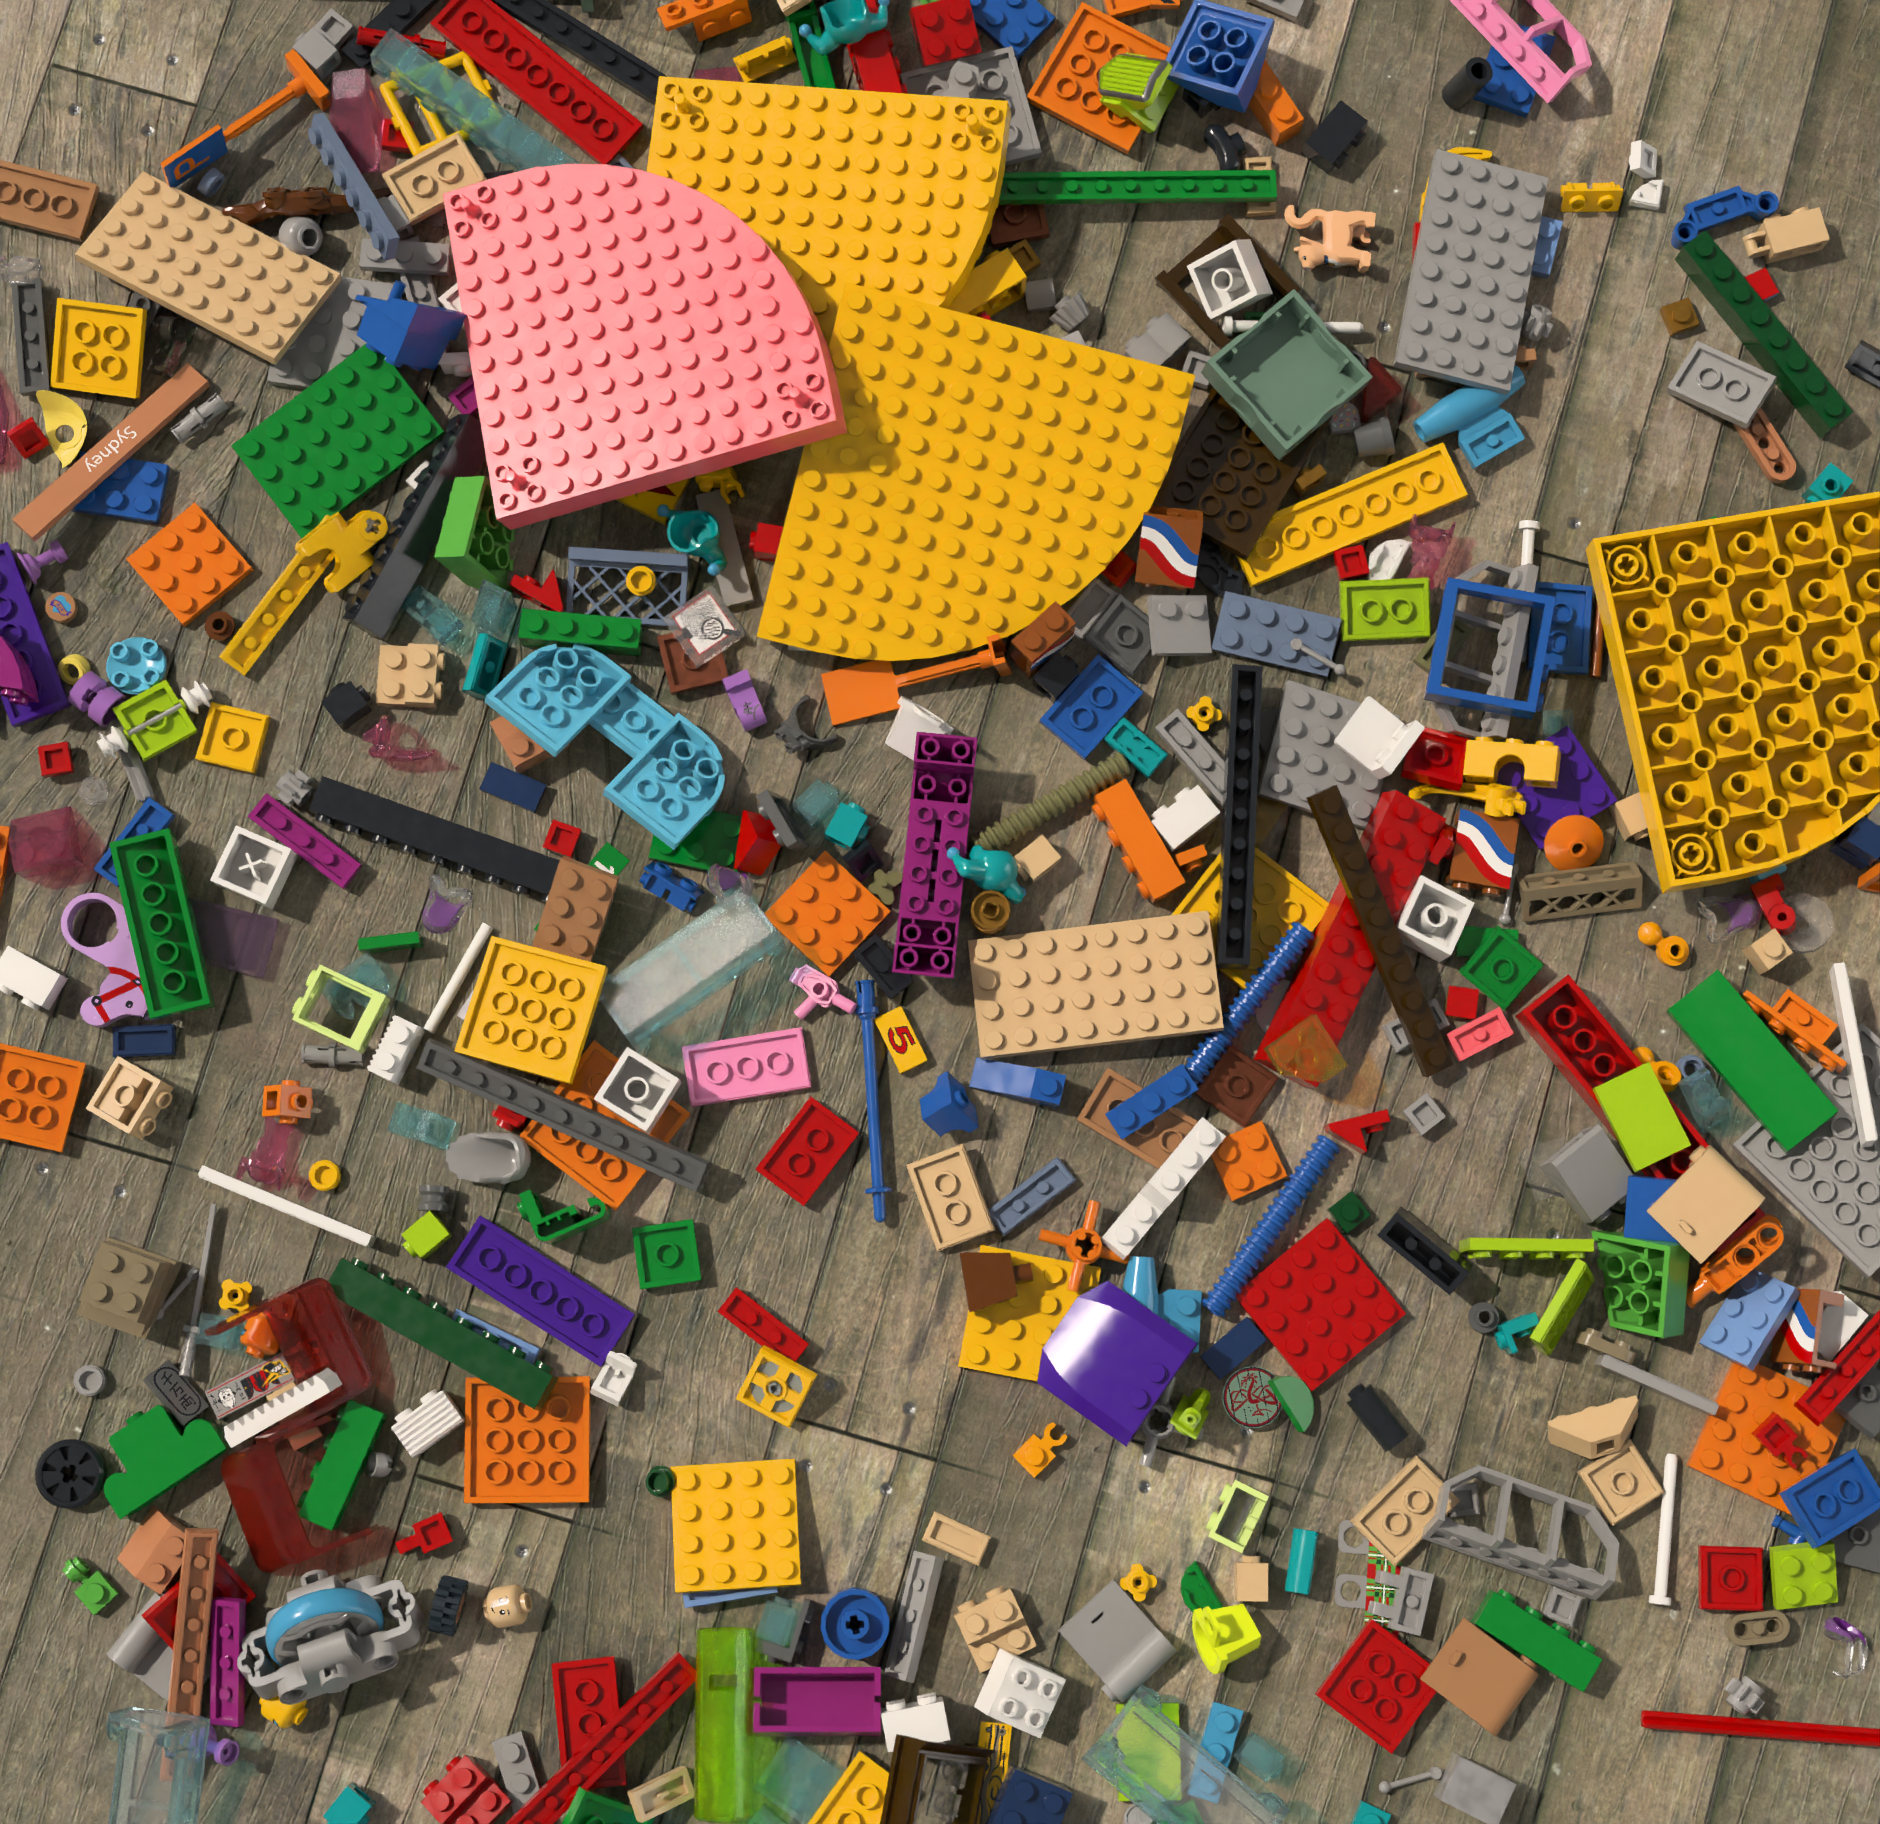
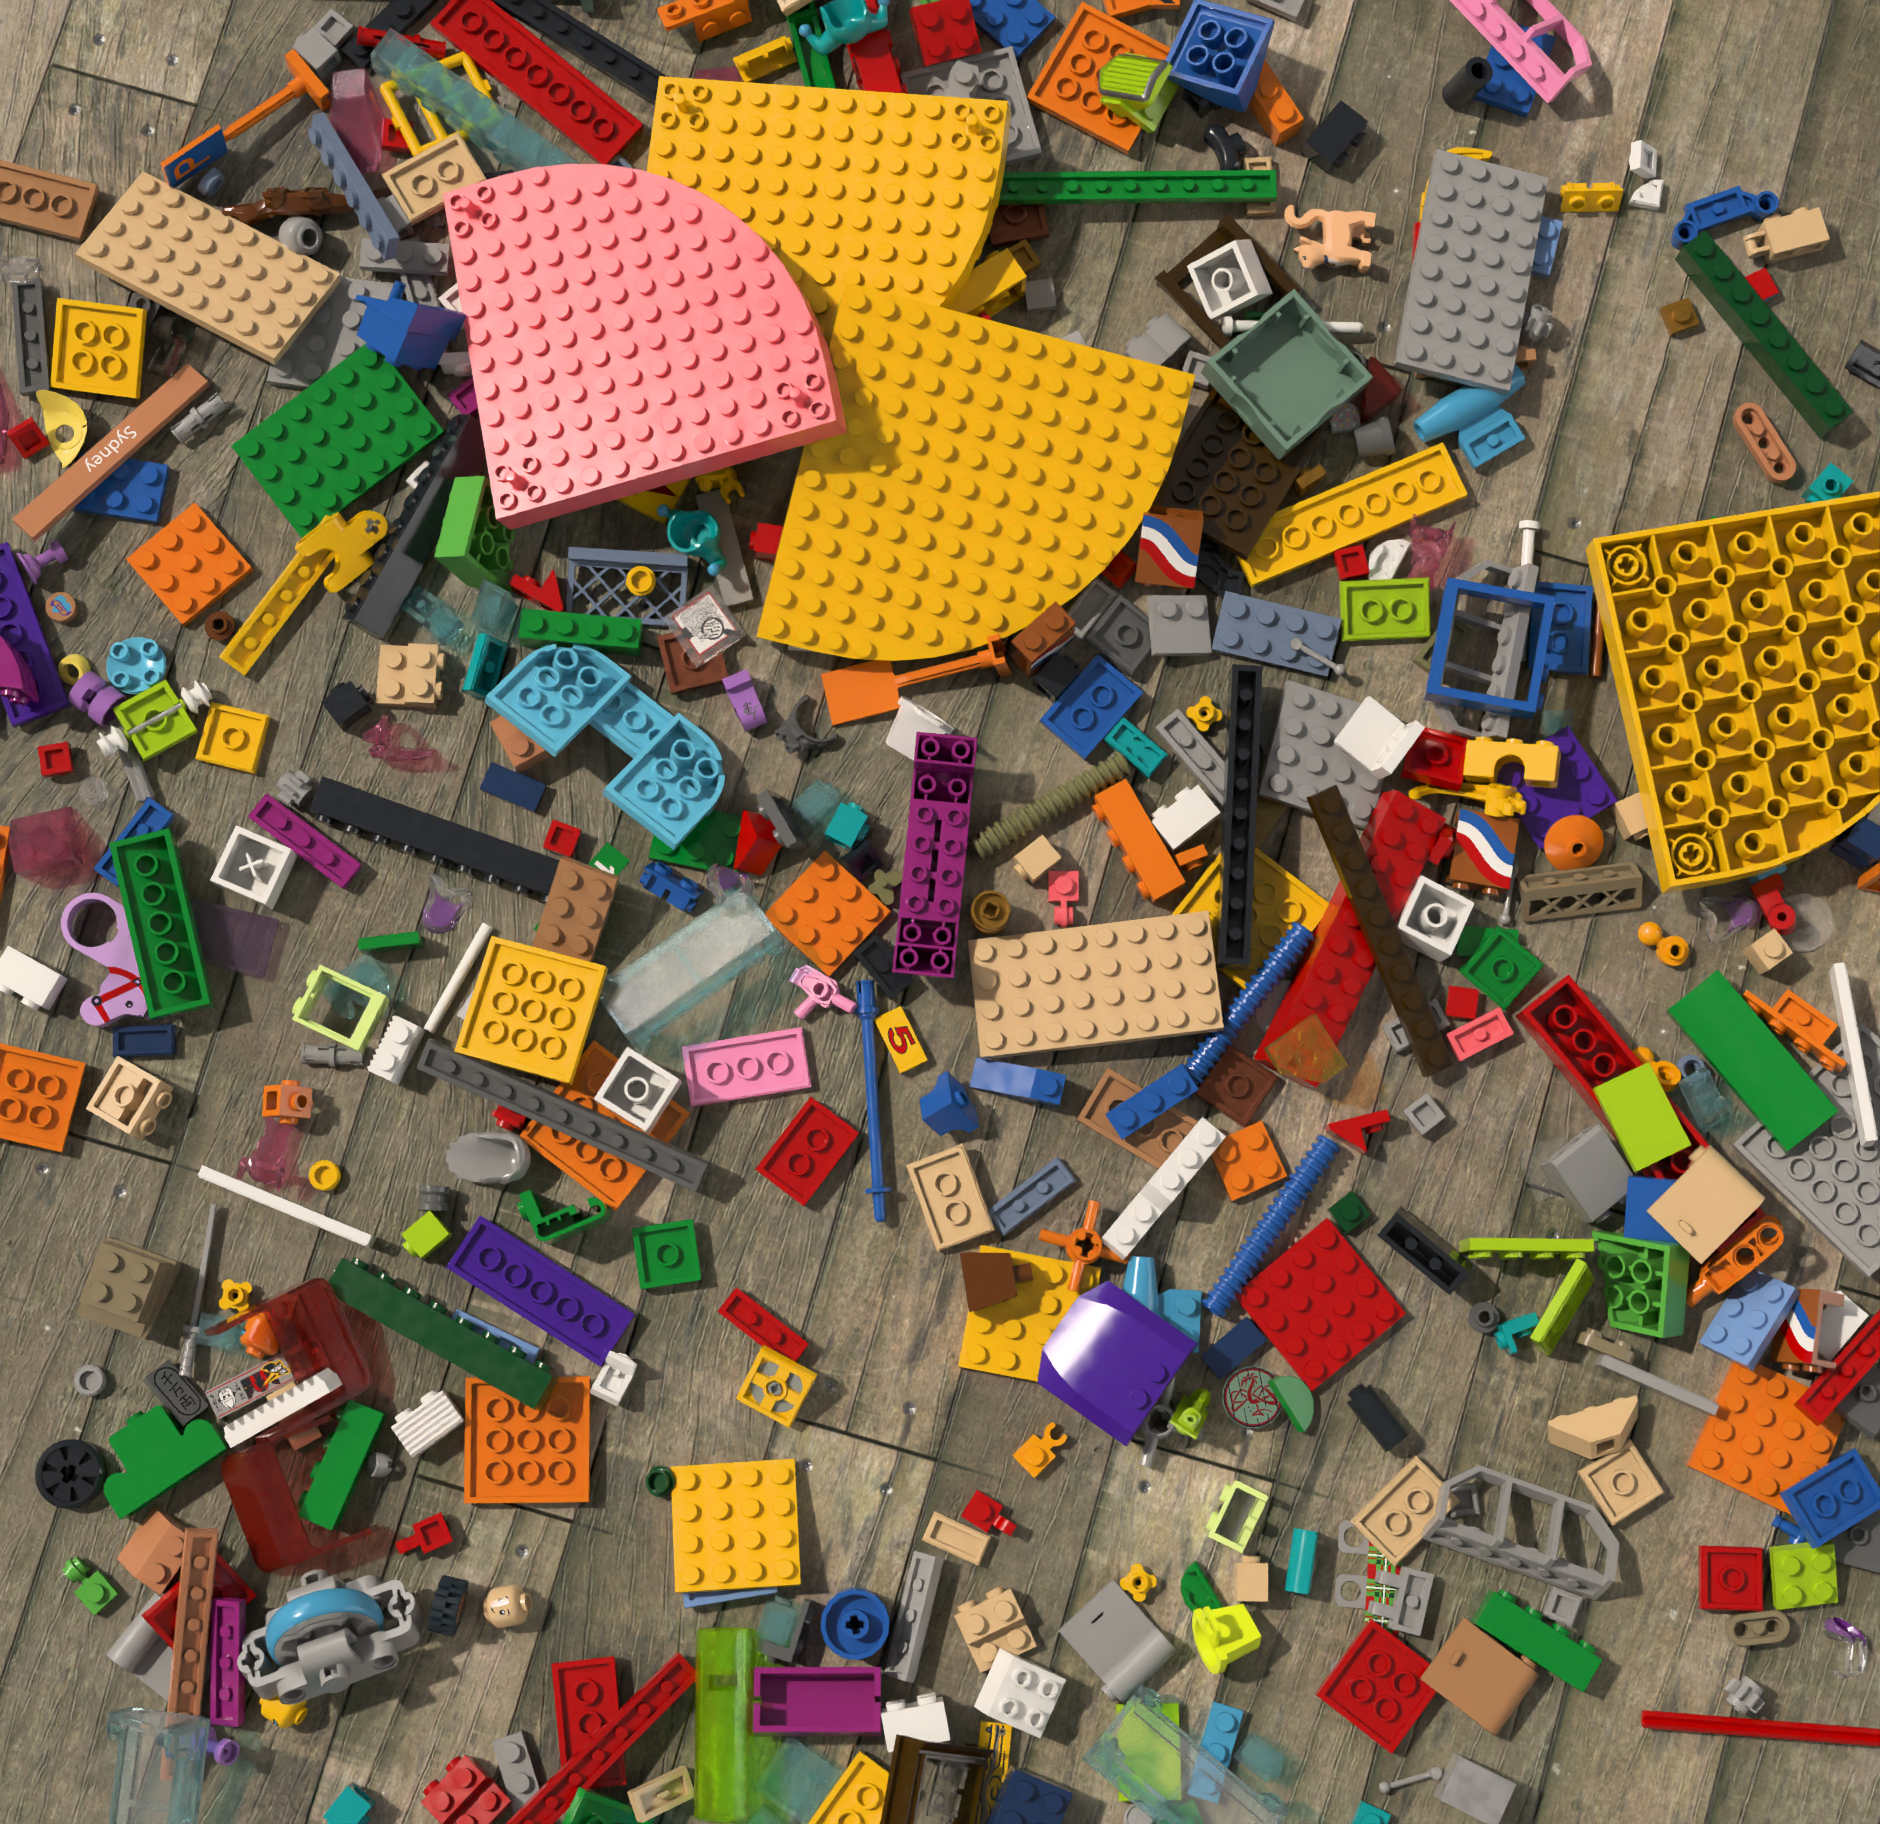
(191, 1275): light grey hinge -> none
(421, 1125): clear light blue slope -> none
(984, 1513): none -> red plate
(990, 871): teal piece -> none
(1063, 888): none -> coral plate
(1070, 311): light grey piece -> none
(1665, 1532): white bar -> none
(1721, 384): light grey plate -> none
(1778, 1439): red plate -> none

